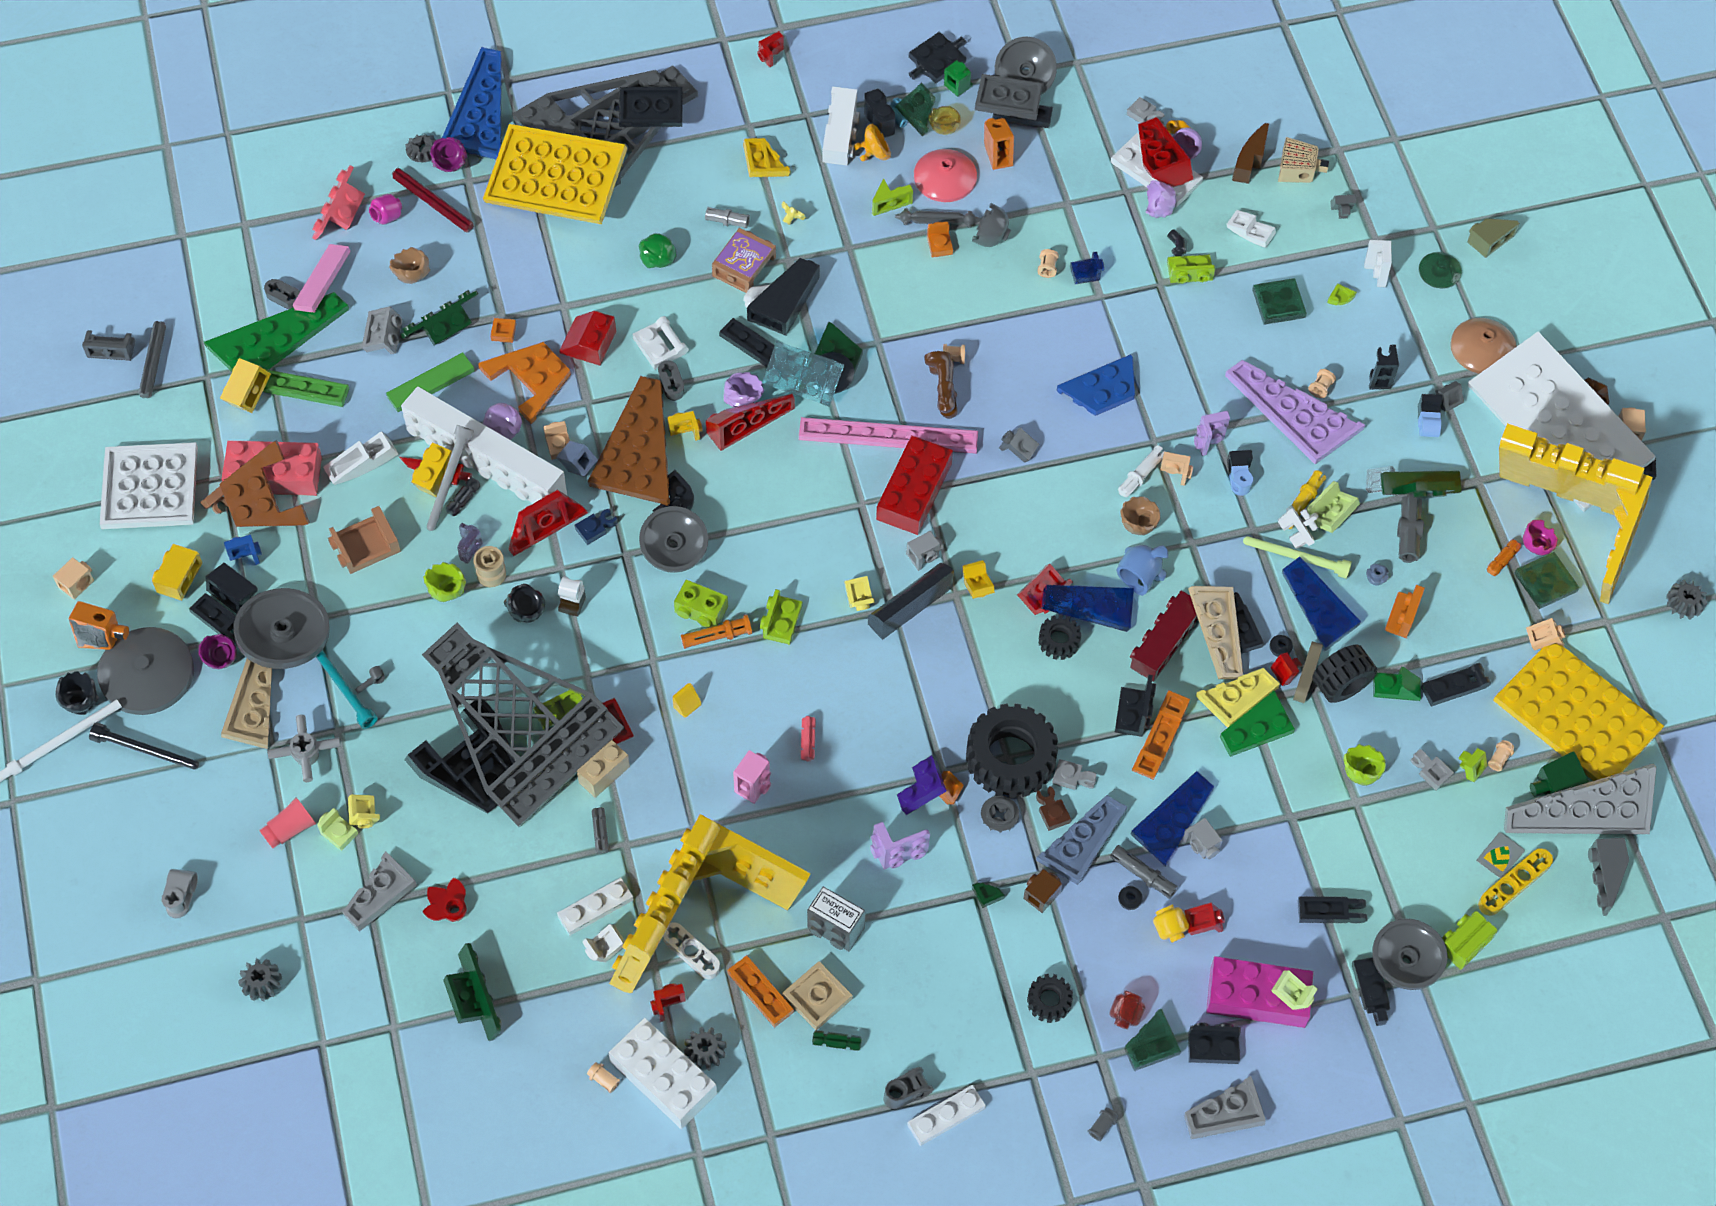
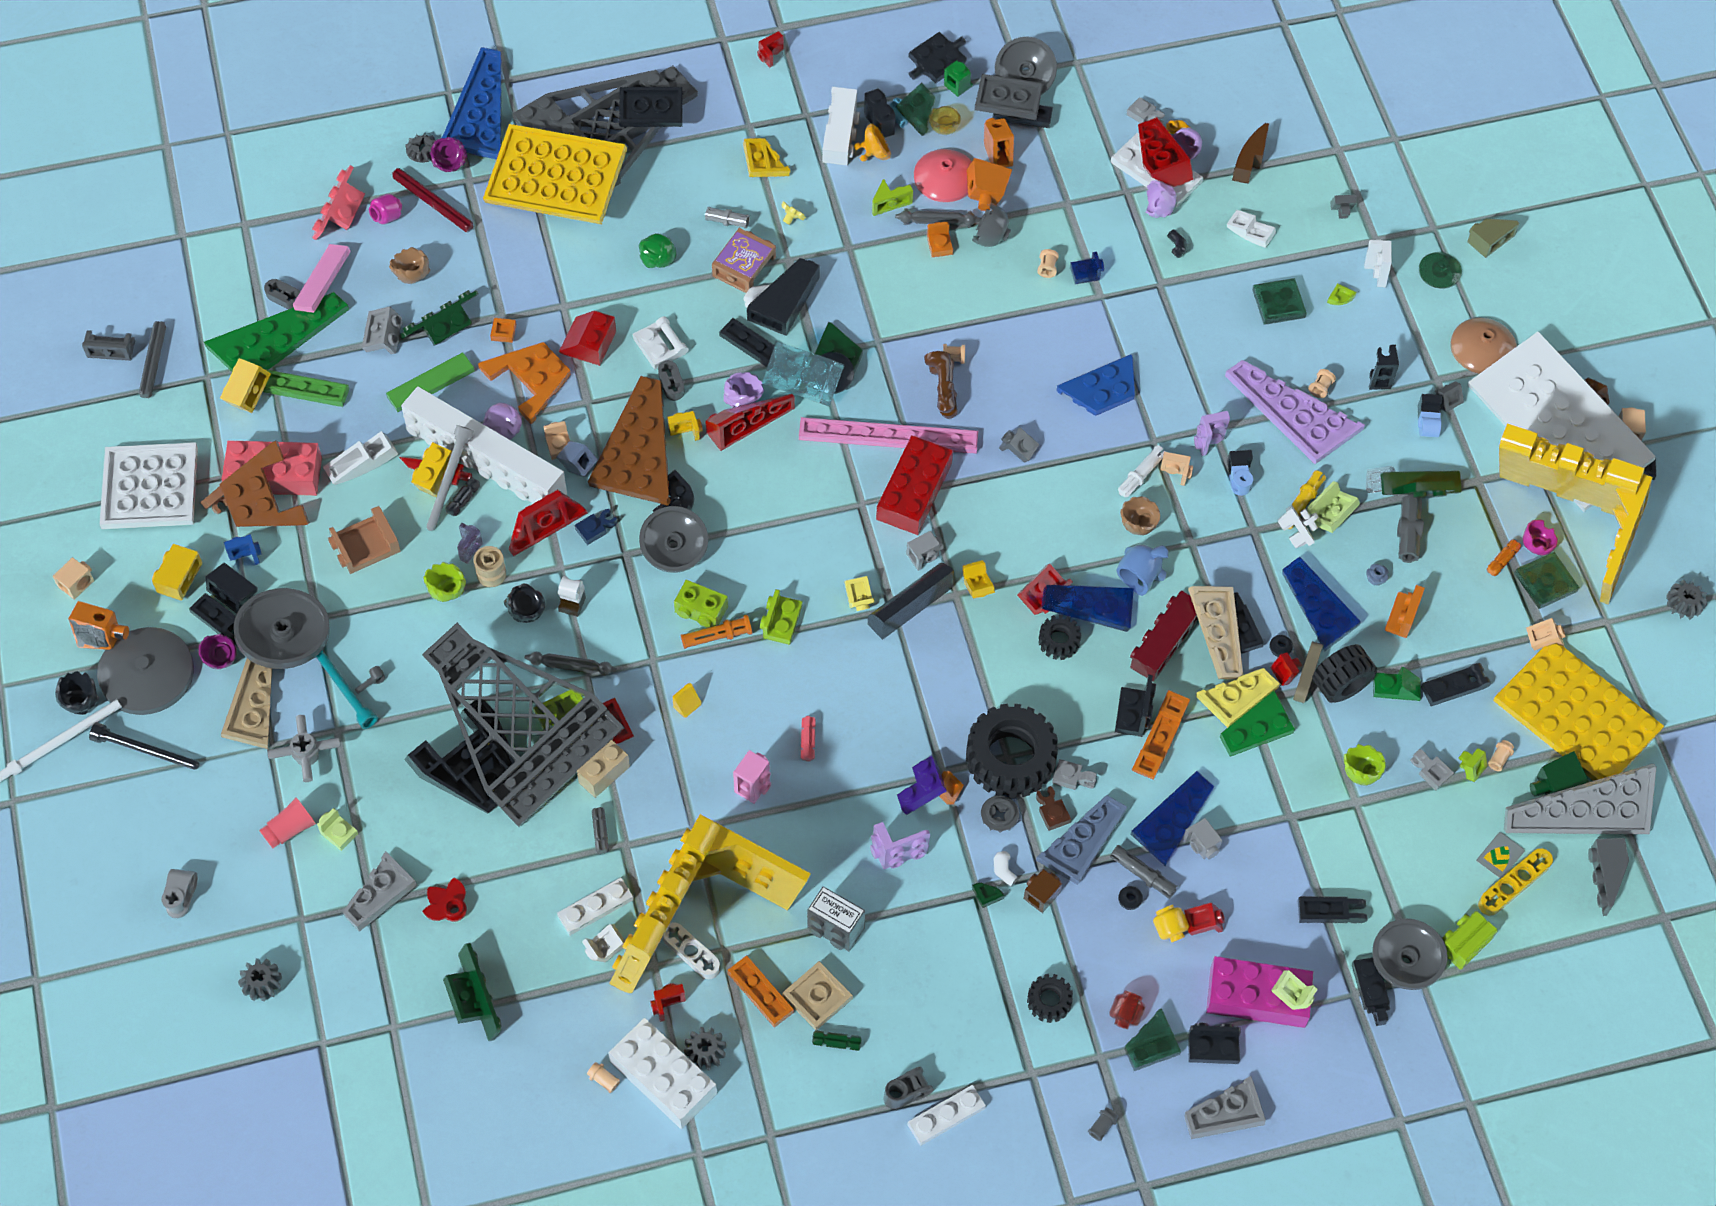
(362, 811): light yellow bracket -> none
(570, 663): none -> dark grey wheel
(986, 182): none -> orange torso
(1001, 868): none -> white arm
(1190, 269): lime bracket -> none
(1300, 162): tan torso -> none
(1340, 567): yellowish green piece -> none

